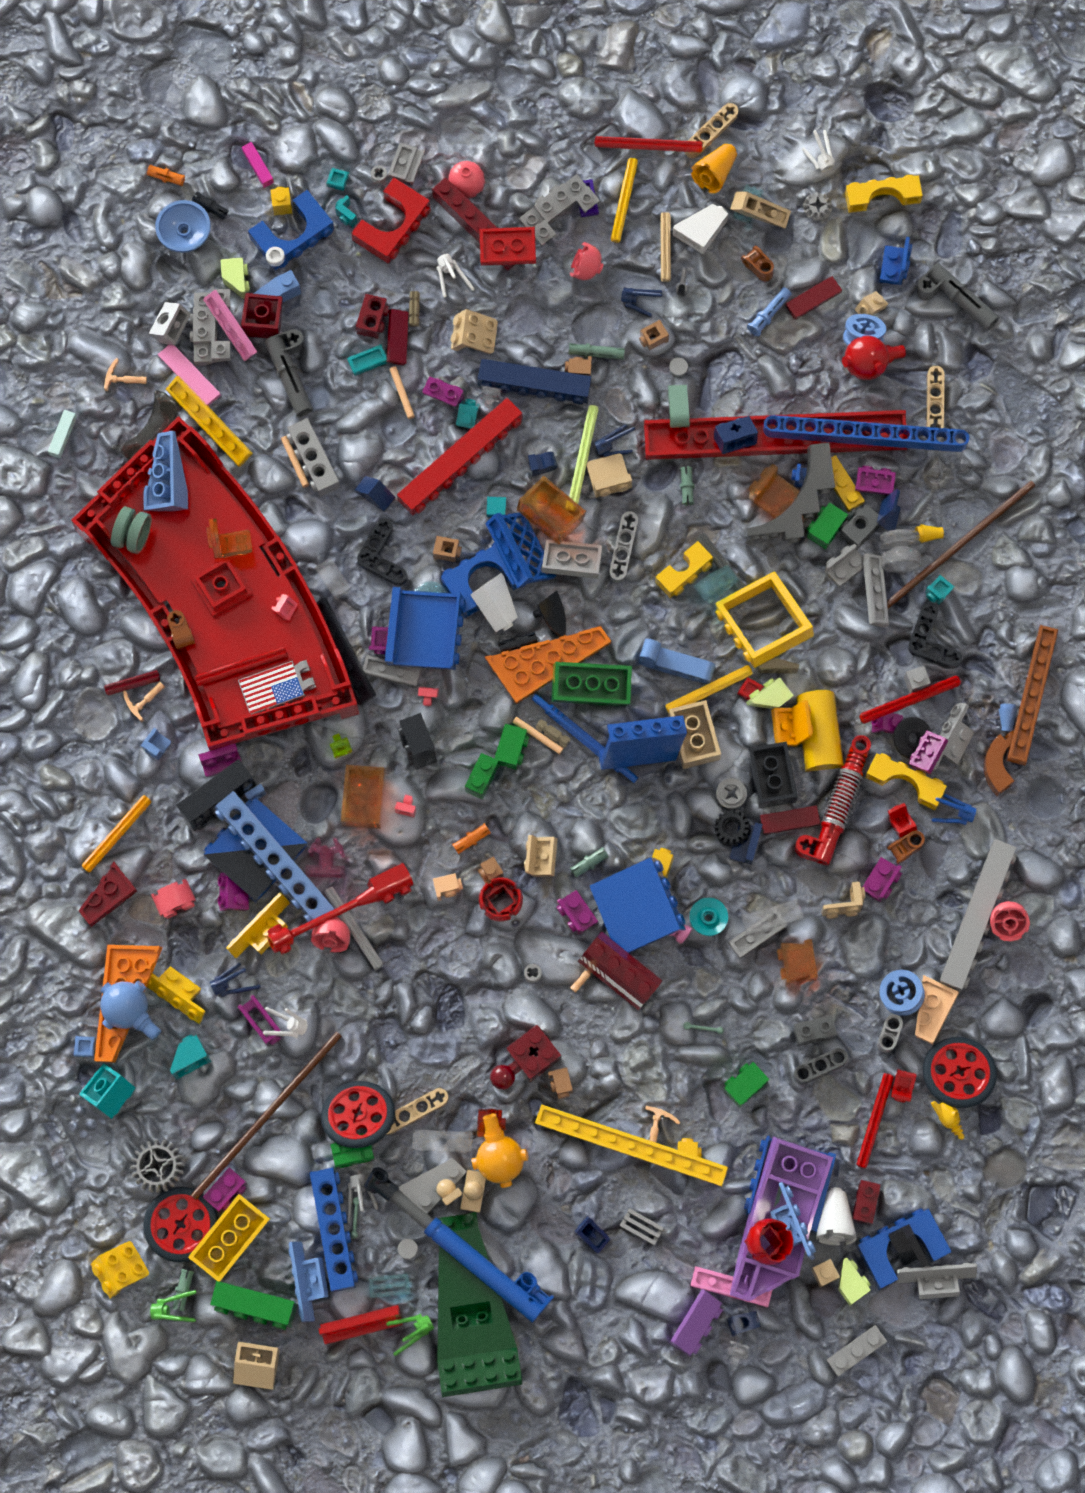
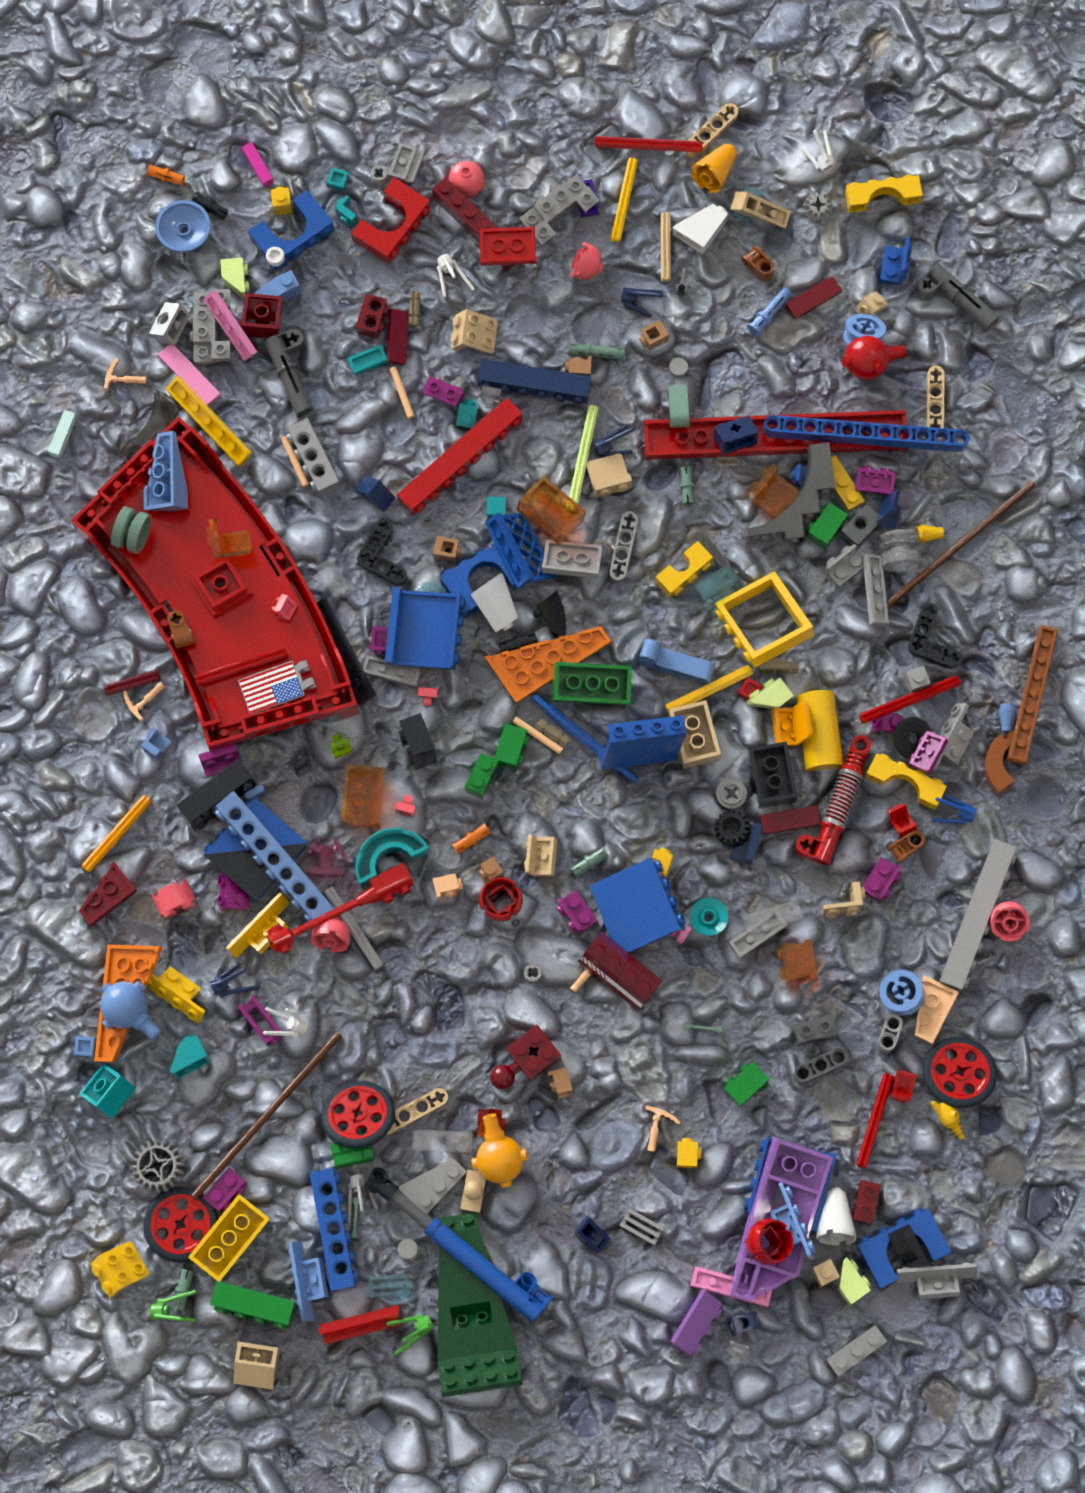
(383, 843): none -> teal brick
(447, 1190): tan tile -> none
(542, 463): dark blue leg -> none
(631, 1145): yellow plate -> none
(939, 590): teal bracket -> none

